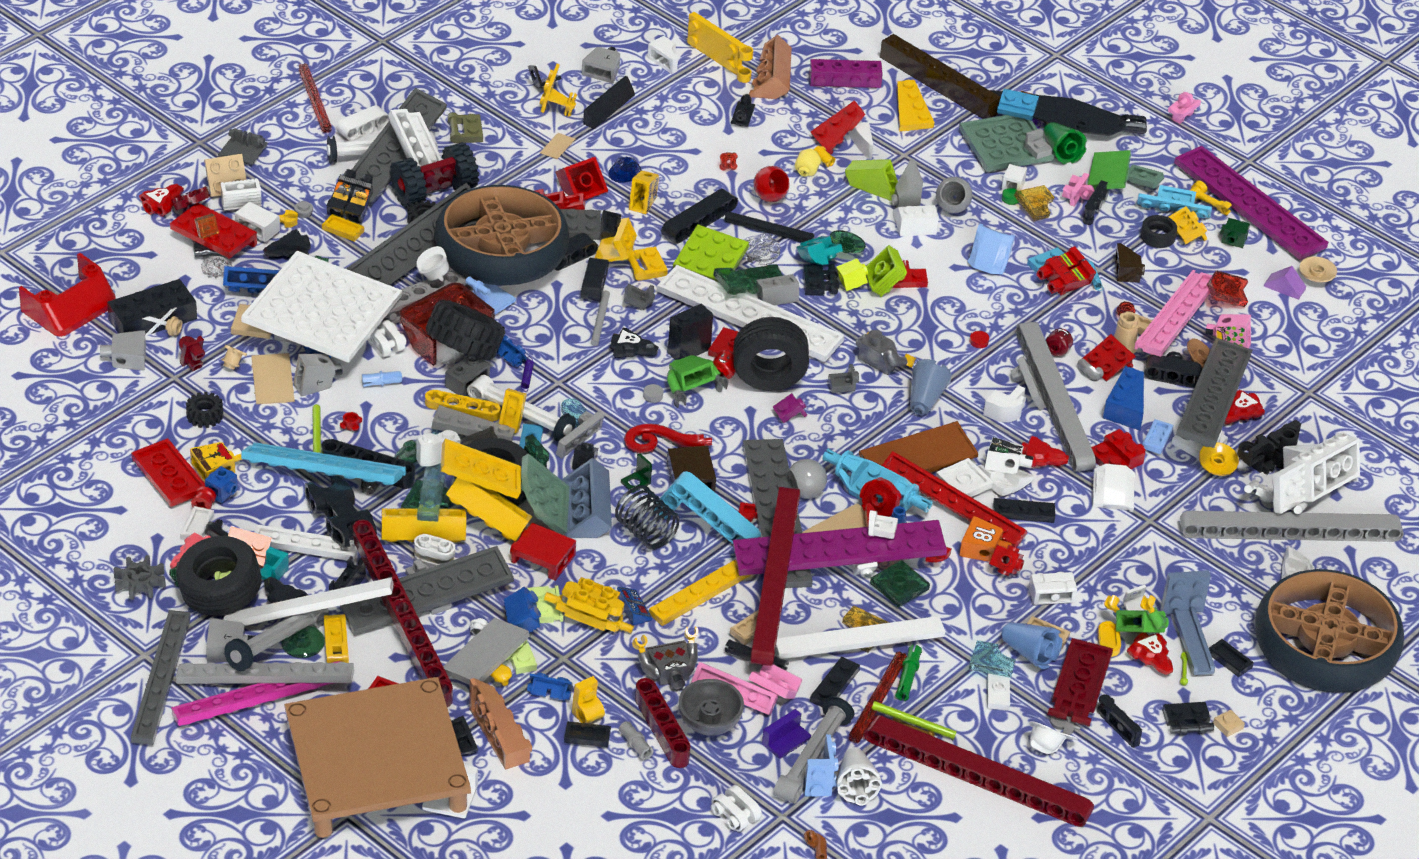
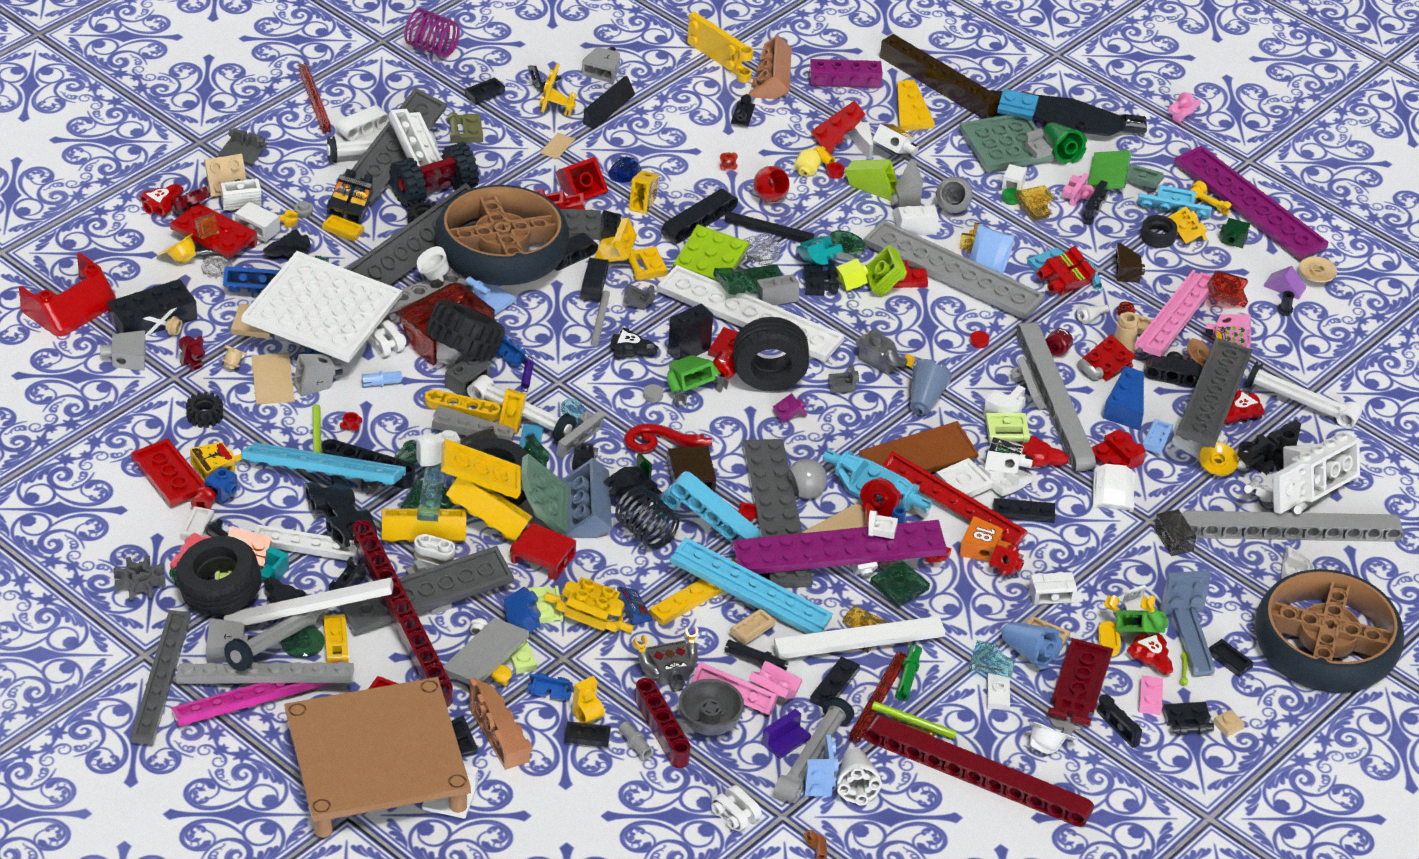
(181, 251): none -> yellow piece
(419, 35): none -> magenta piece
(484, 90): none -> black plate
(628, 478): none -> black plate
(663, 54): white arch -> none
(750, 587): none -> medium azure plate
(775, 576): dark red beam -> none
(835, 170): none -> red tile
(895, 139): none -> white torso
(956, 270): none -> light grey plate
(967, 239): none -> clear yellow bracket
(1007, 423): none -> yellowish green plate
(1088, 313): none -> white cone
(1151, 695): none -> bright pink plate
(1175, 532): none -> clear smoke panel
(1285, 307): none -> black pin
(1345, 414): none -> white piece

